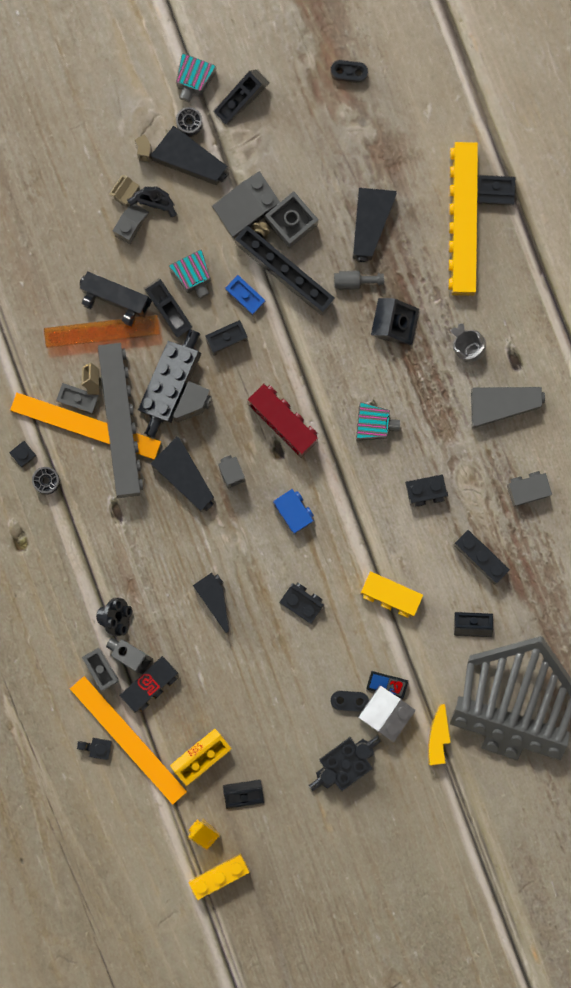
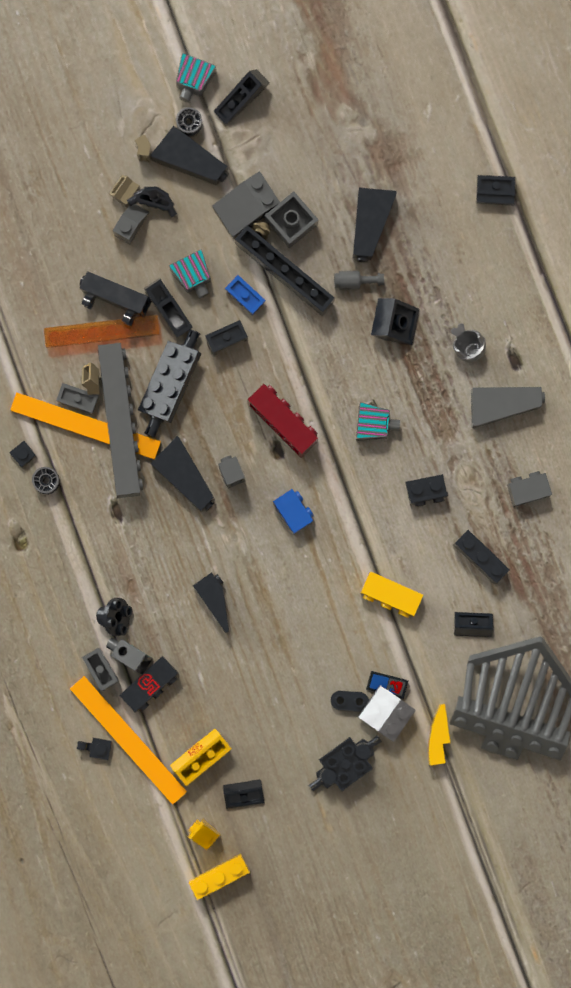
(192, 402): dark grey slope -> none
(301, 602): black bracket -> none
(349, 69): black plate -> none
(463, 218): yellow brick -> none

